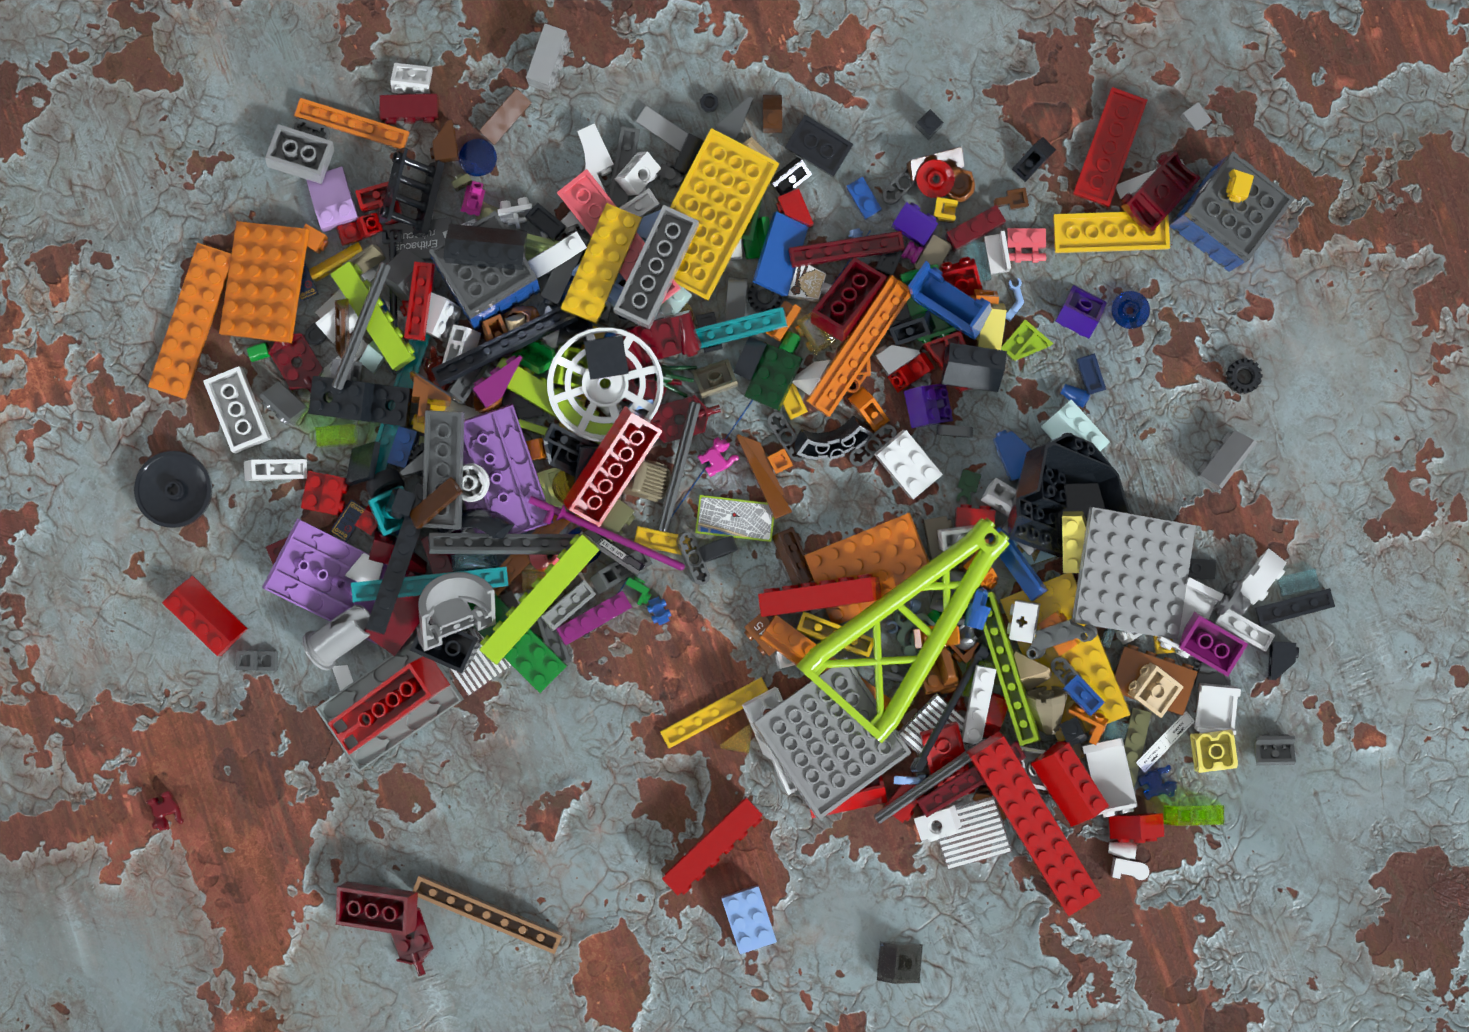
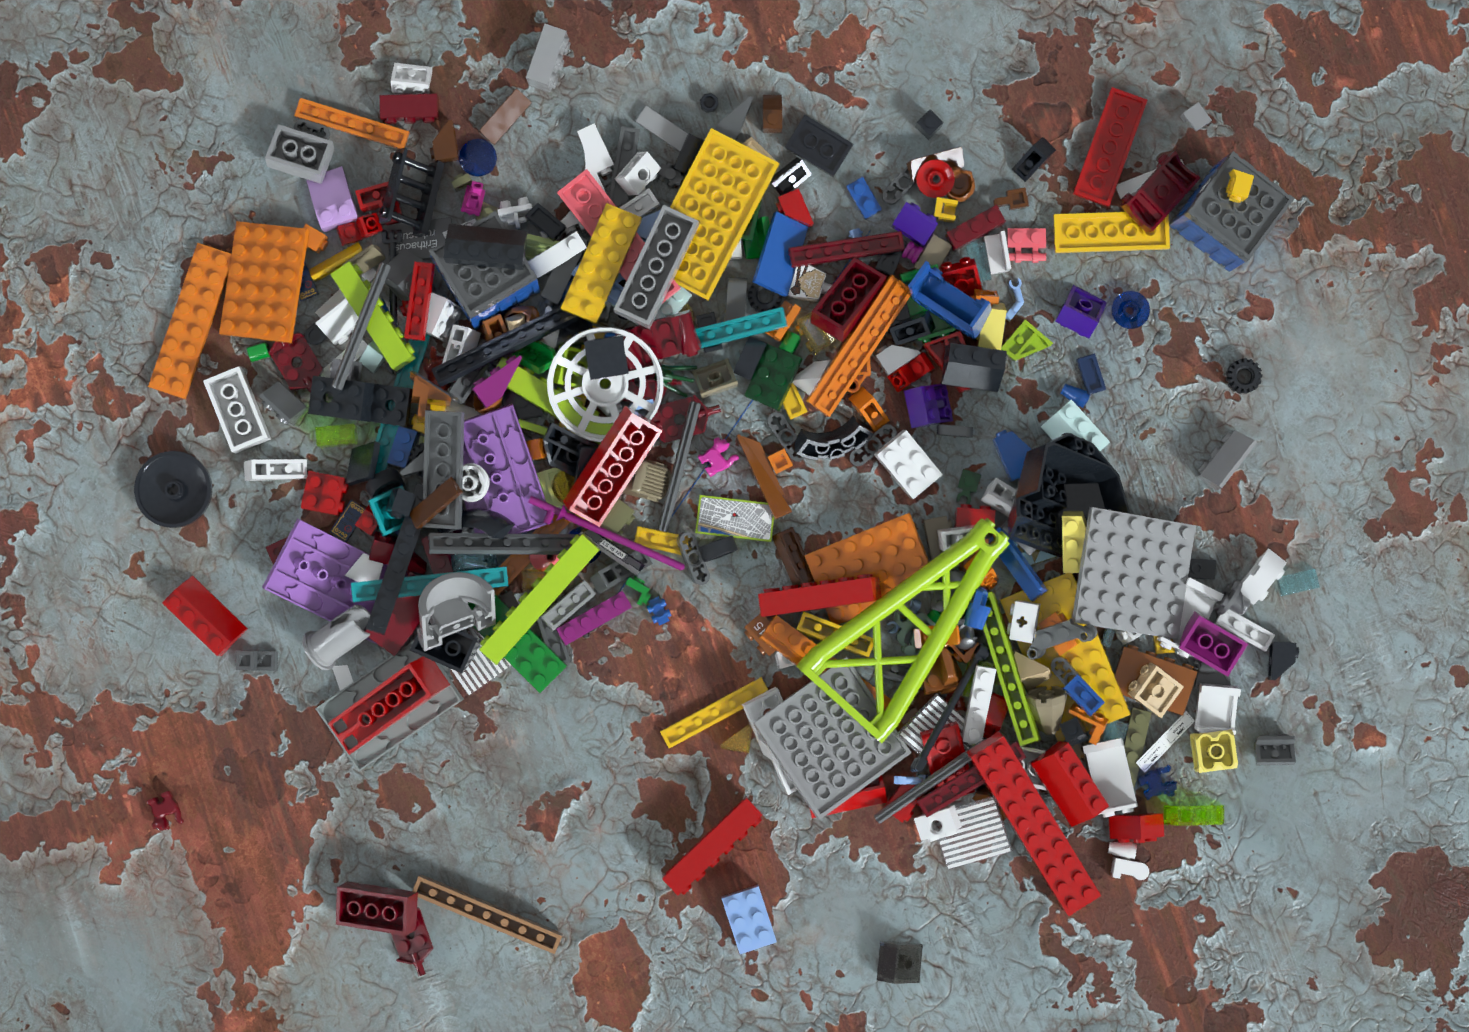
(342, 333): reddish brown slope -> none
(1295, 607): black plate -> none

